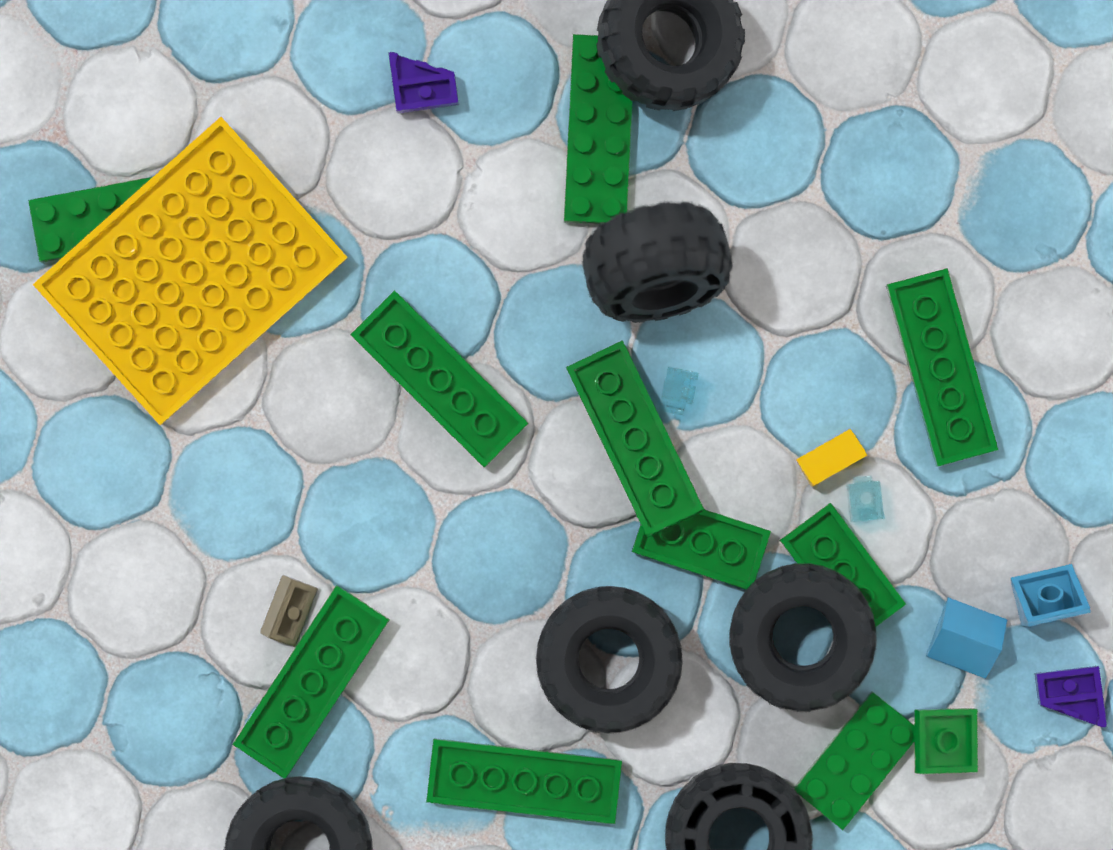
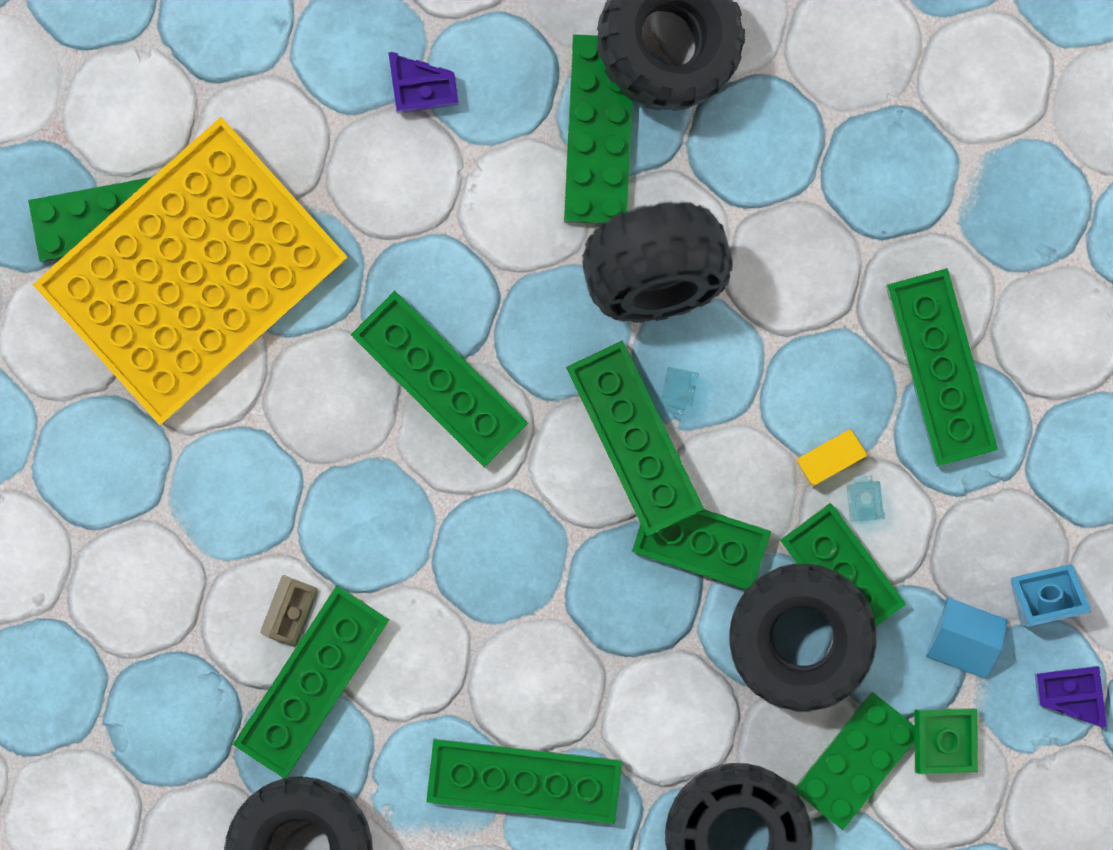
(620, 707): black tyre -> none

